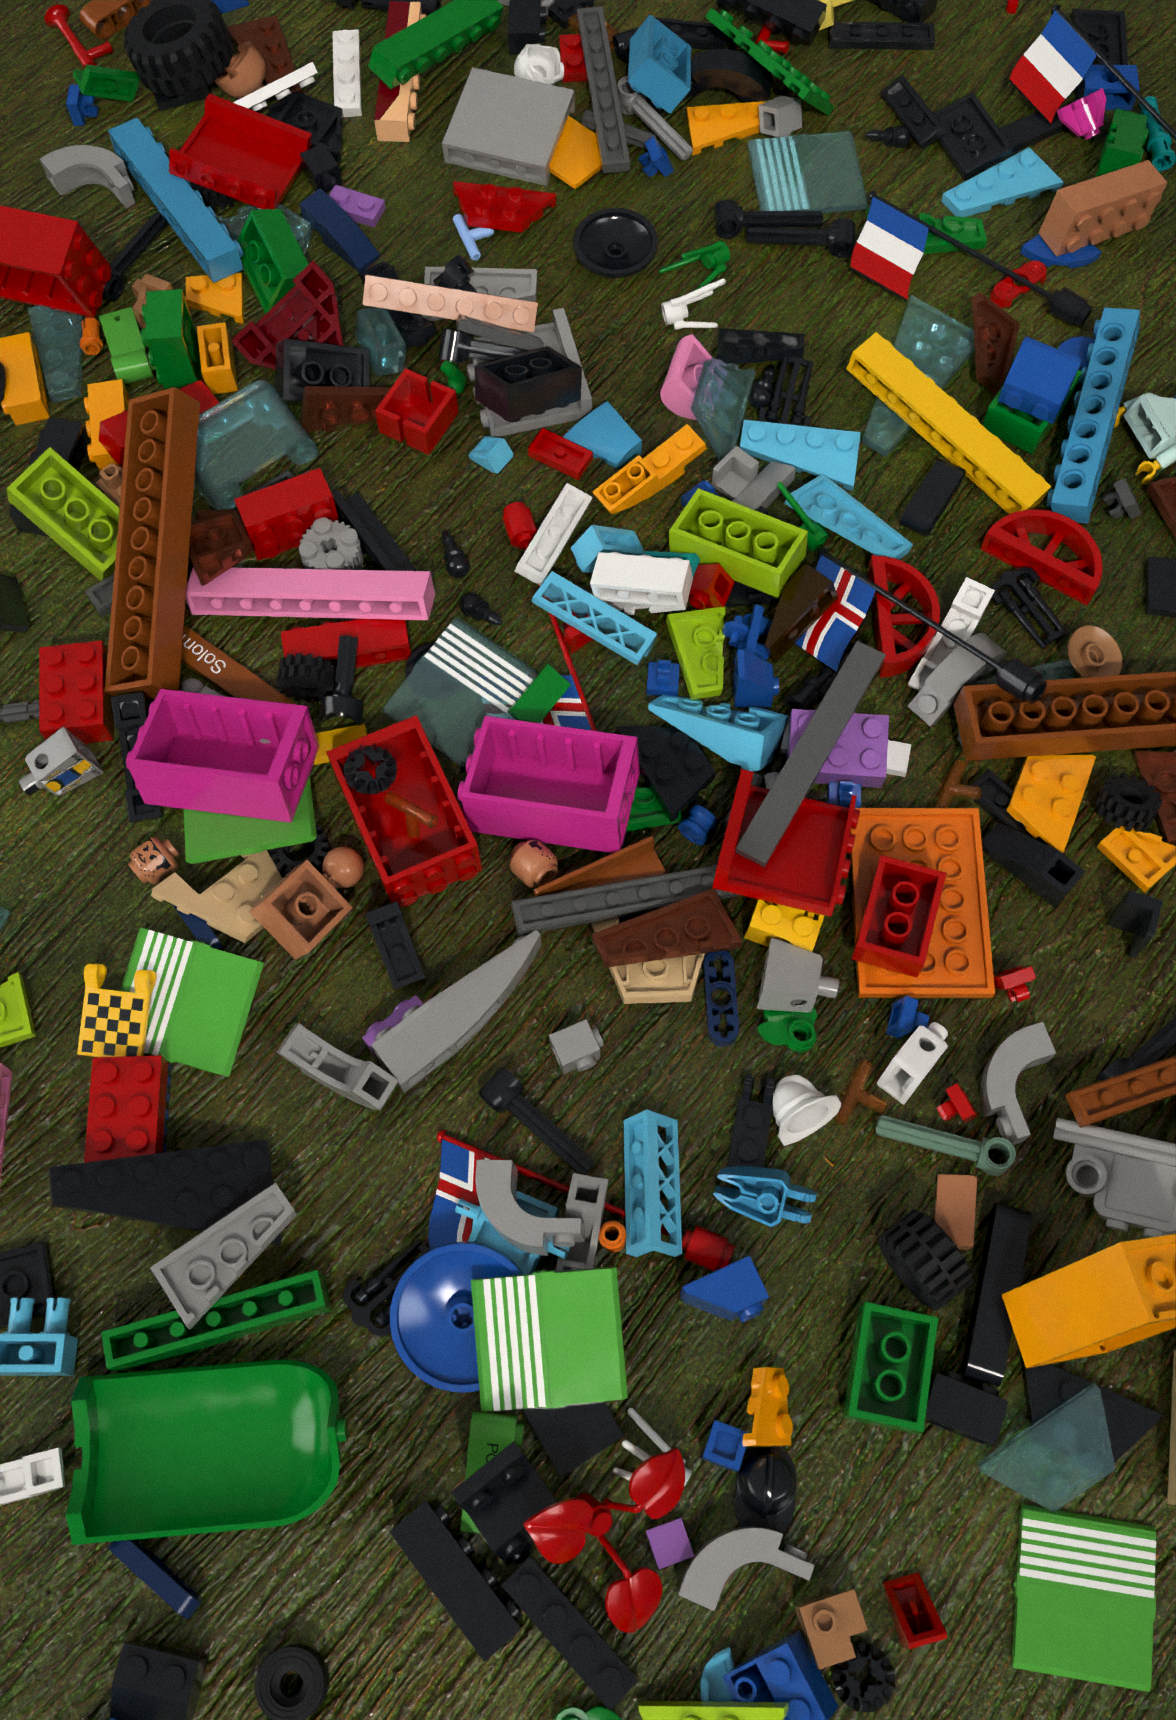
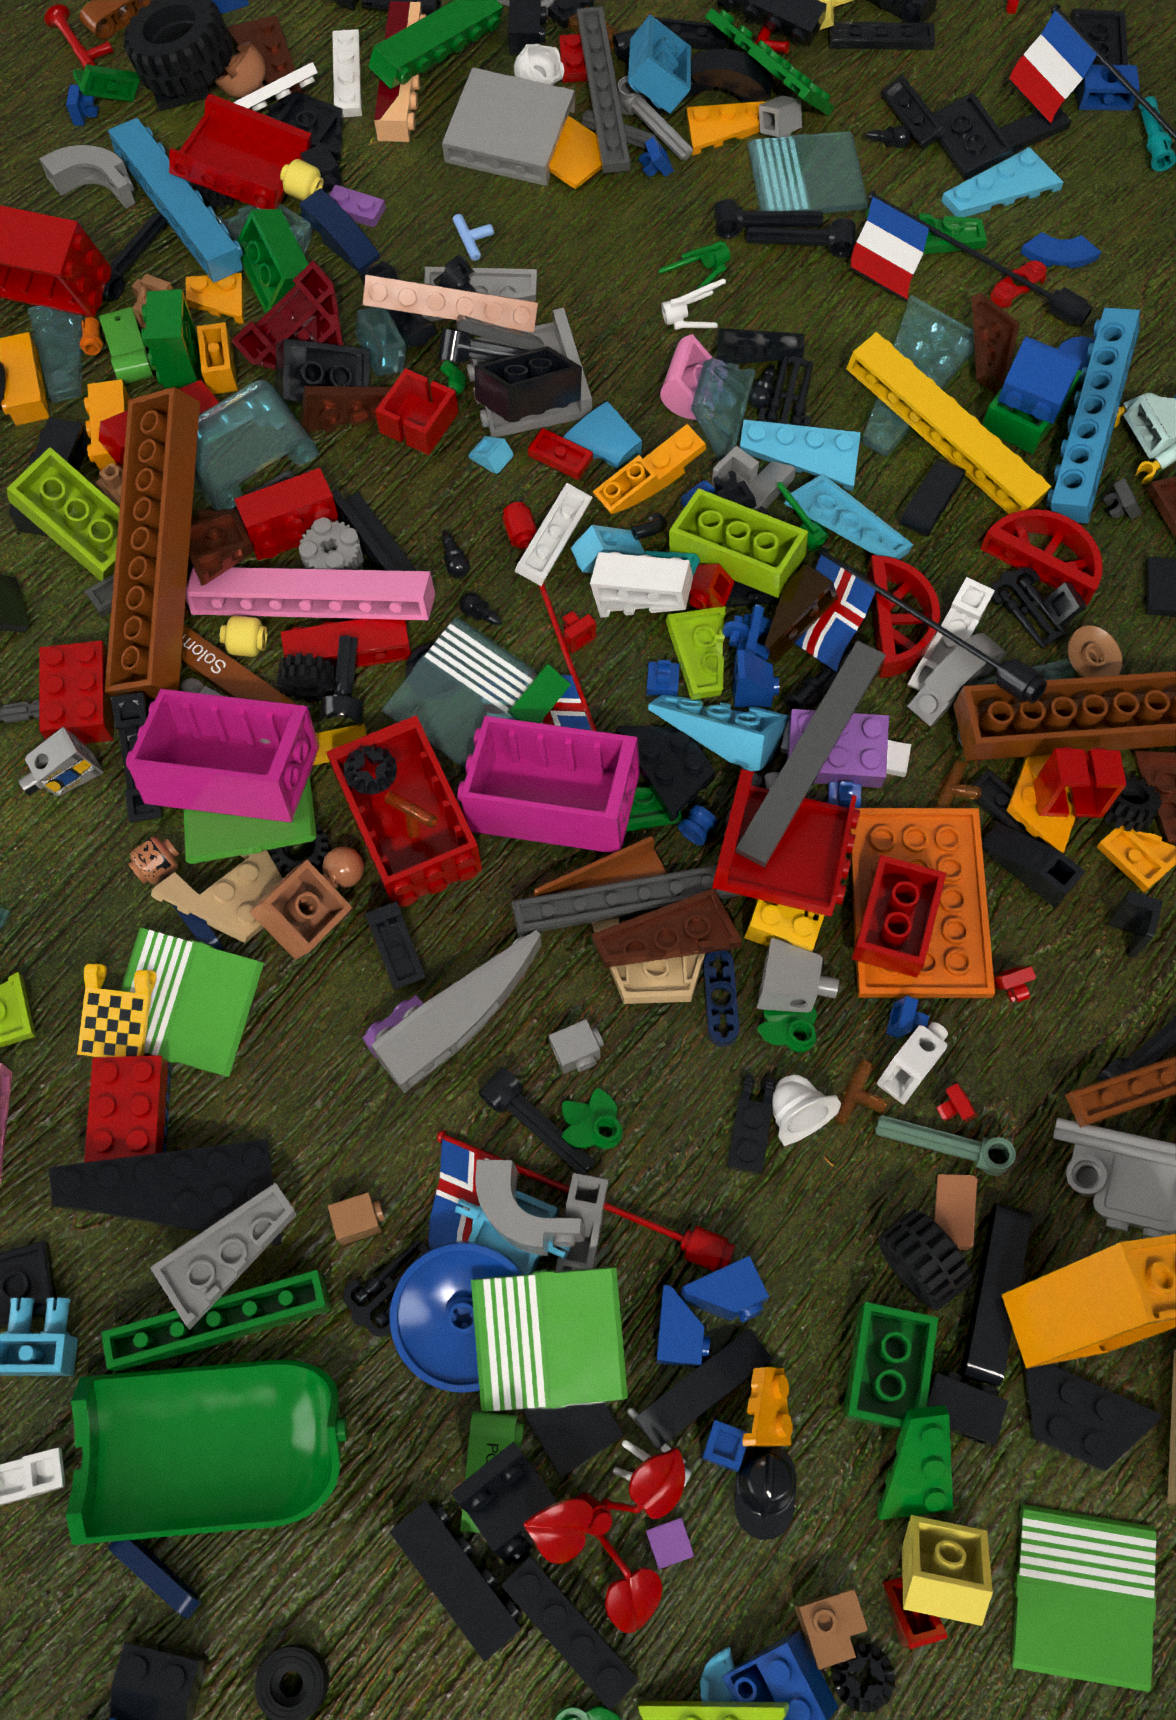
(244, 636): none -> light yellow head
(301, 179): none -> light yellow head
(336, 1070): light grey arch -> none
(356, 1218): none -> medium nougat brick
(501, 206): red wing -> none
(533, 863): nougat head -> none
(588, 1120): none -> green plate
(601, 616): medium azure fence -> none
(608, 1229): orange pin -> none
(615, 242): black dish -> none
(644, 1182): medium azure fence -> none
(654, 525): none -> black arm
(680, 1333): none -> blue slope
(702, 1389): none -> black slope
(729, 1551): light grey arch -> none
(735, 491): none -> black plate
(763, 1194): dark azure hinge -> none
(922, 1467): none -> green wing
(946, 1570): none -> light yellow brick
(997, 1094): light grey arch -> none
(1057, 1454): clear light blue wing -> none
(1064, 604): none -> black tile
(1085, 114): dark pink brick -> none
(1092, 780): none -> red piece
(1102, 208): nougat brick -> none
(1123, 141): green wedge -> none

